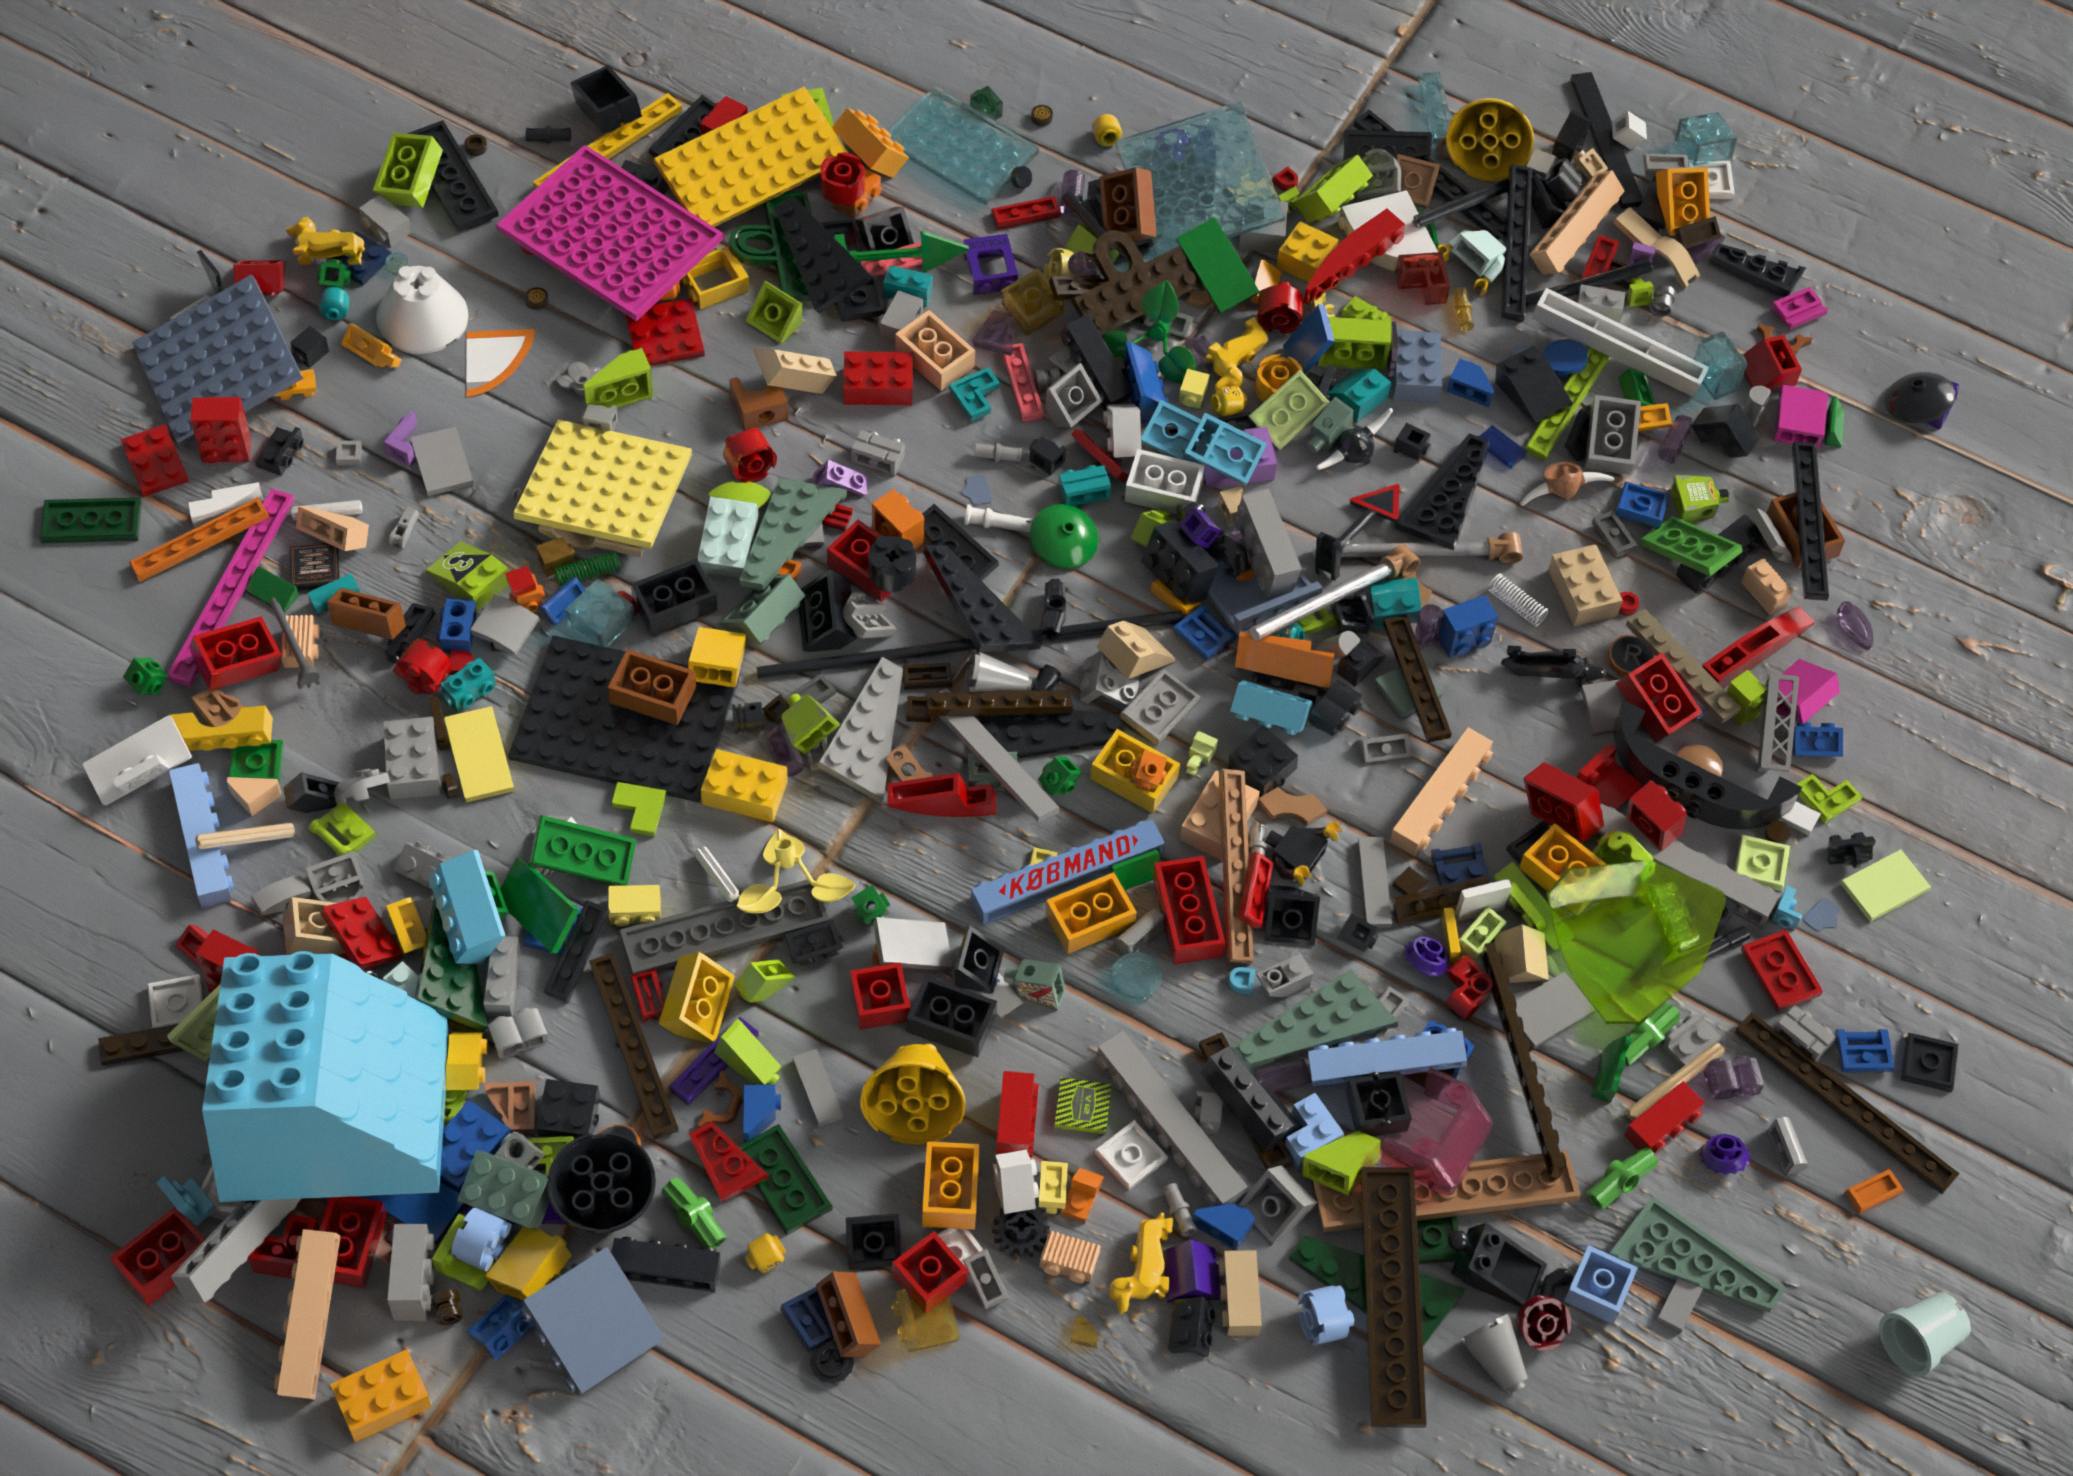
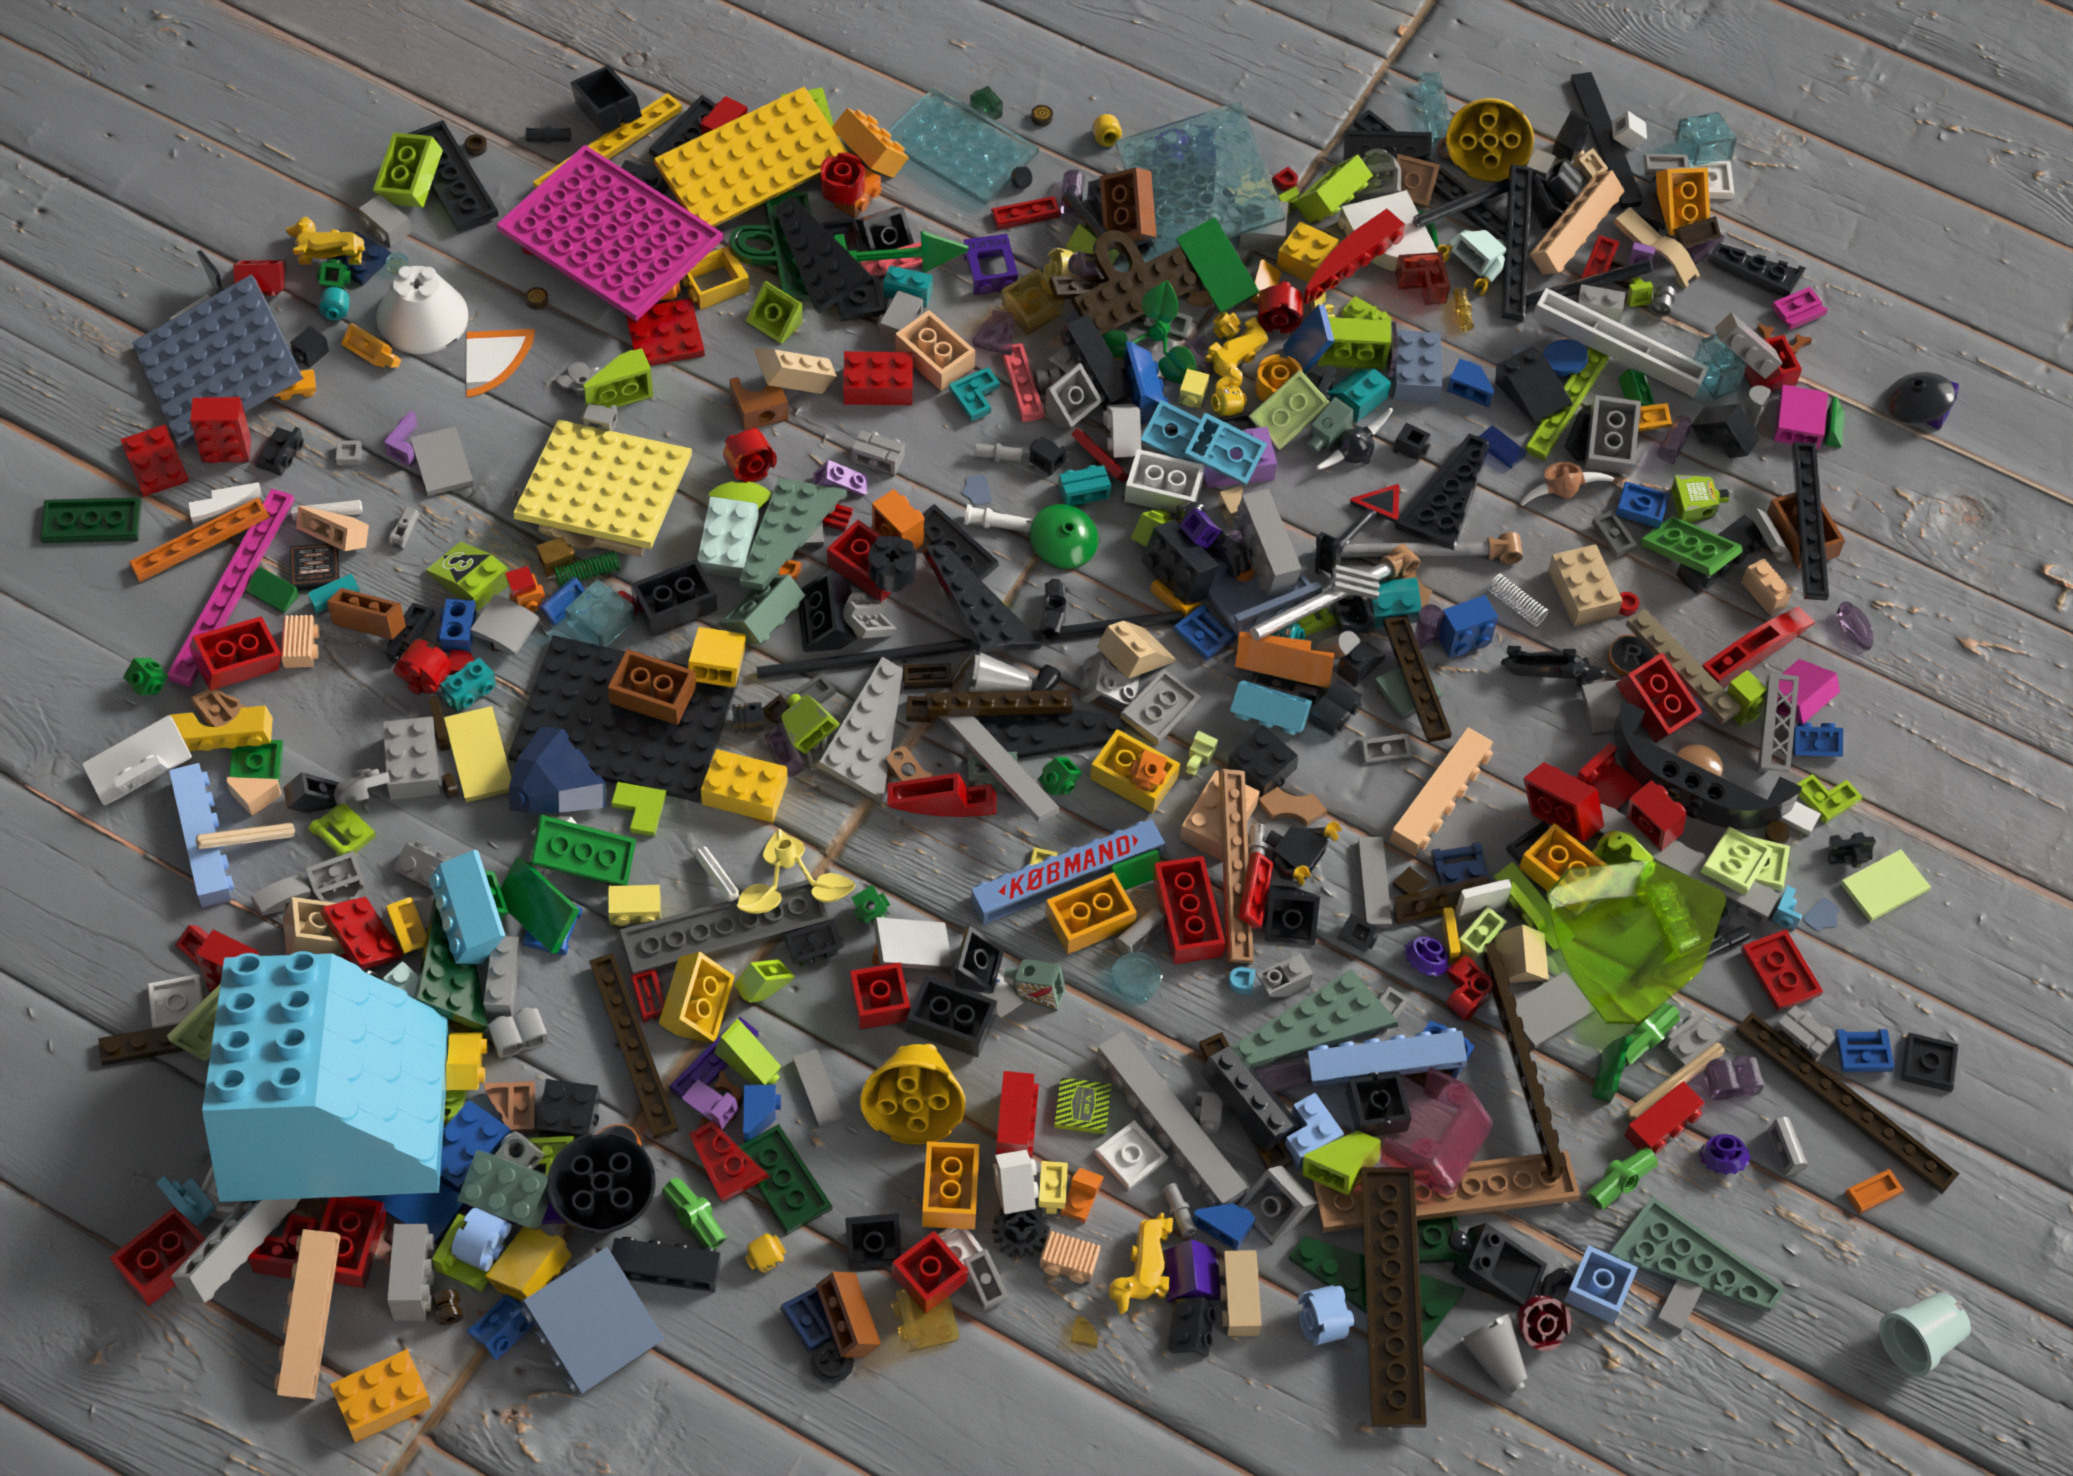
(307, 674): dark grey piece -> none
(554, 777): none -> dark blue brick
(576, 951): black tile -> none
(711, 1104): none -> medium lavender bracket
(1226, 325): none -> yellow gear
(1355, 579): none -> light grey tile
(1736, 860): none -> yellowish green tile
(1748, 345): none -> light grey brick

